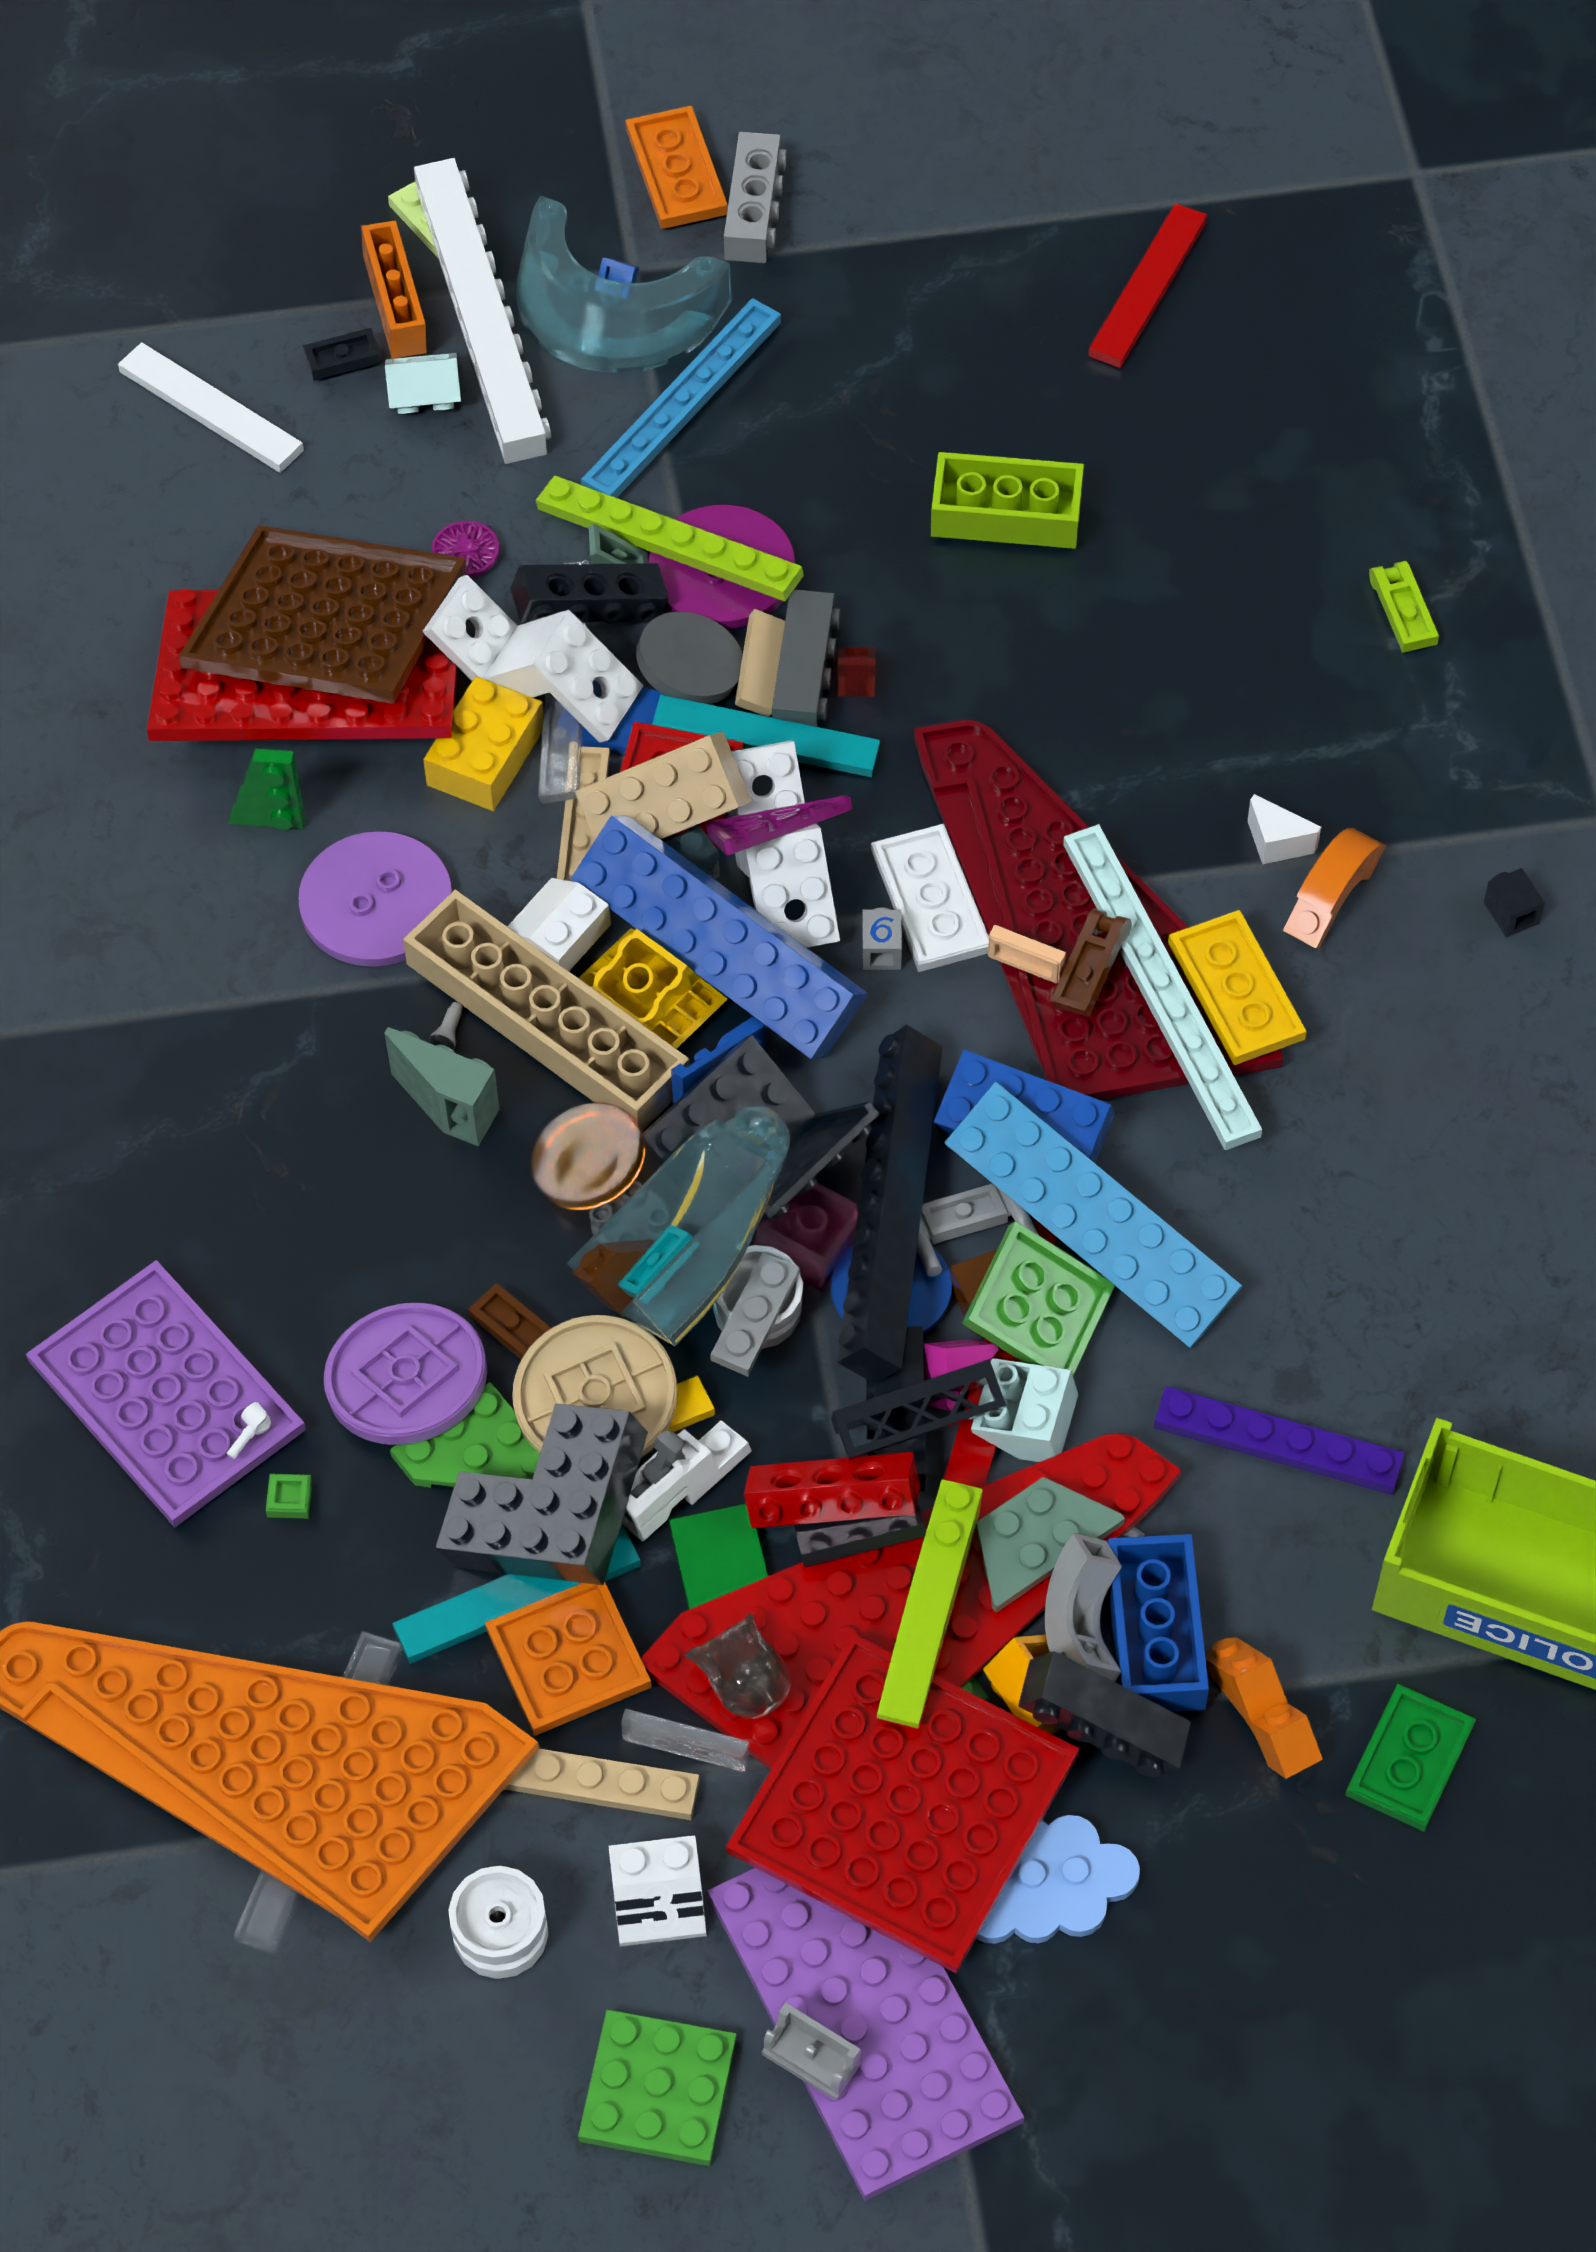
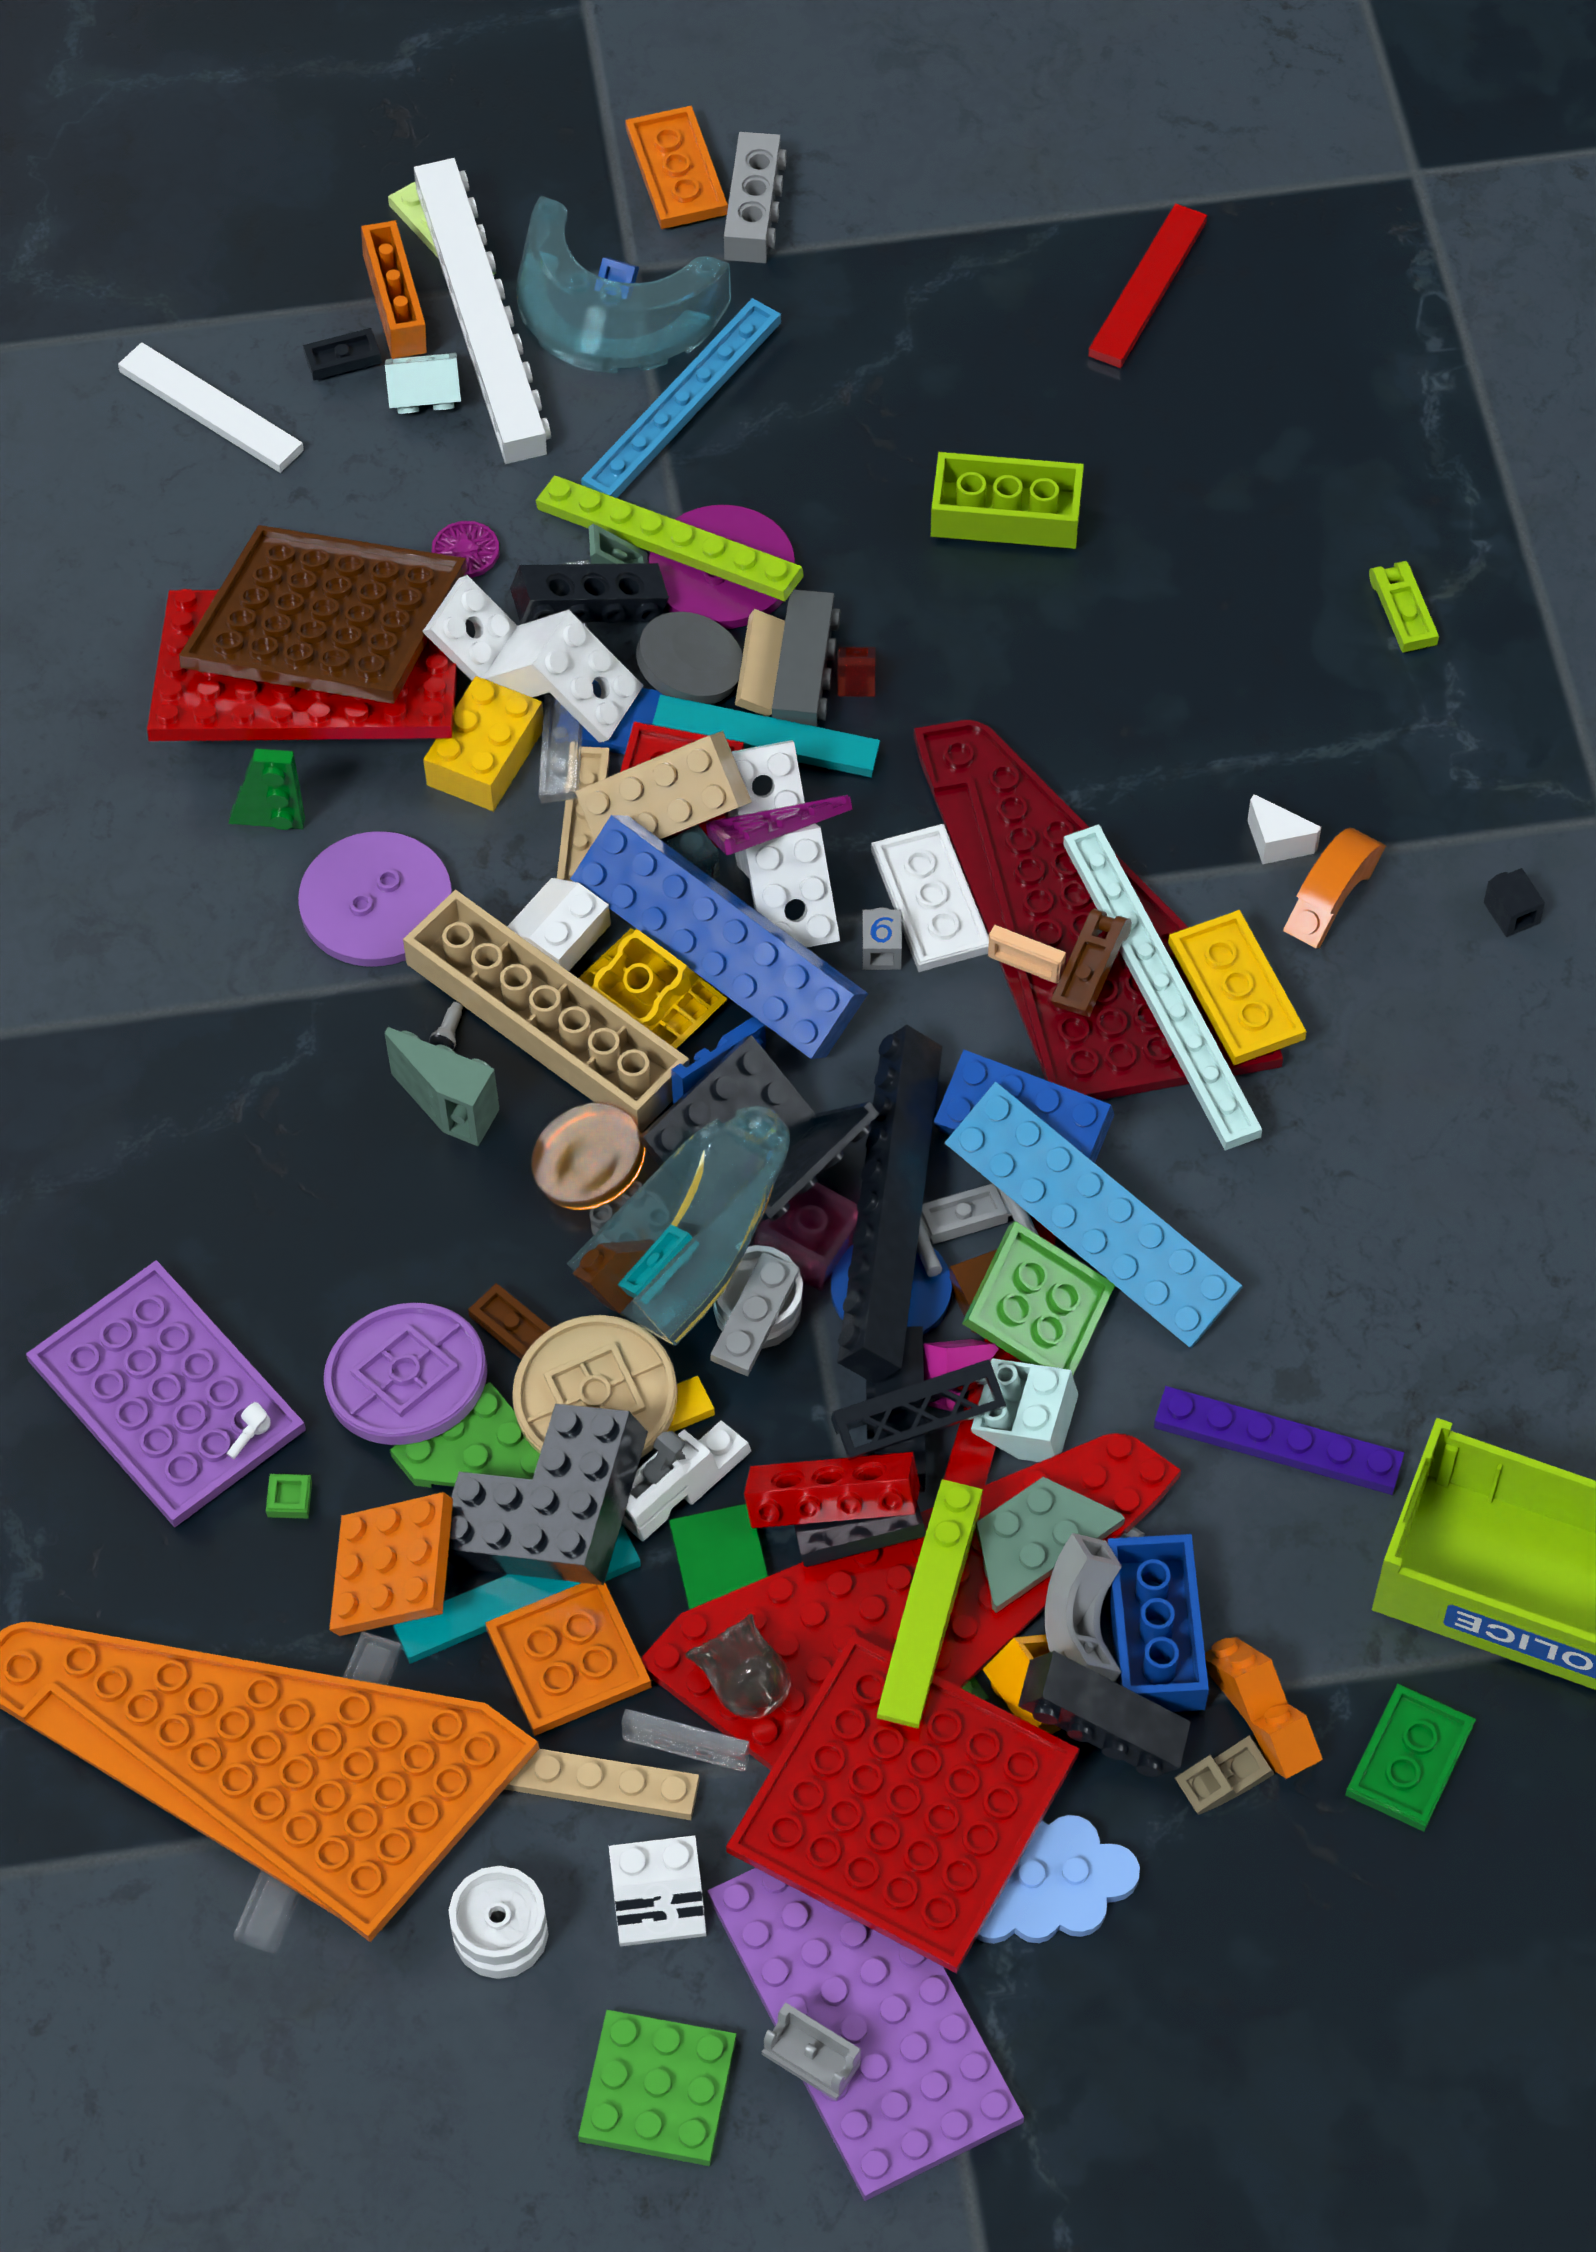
(391, 1564): none -> orange plate
(1225, 1776): none -> dark tan slope

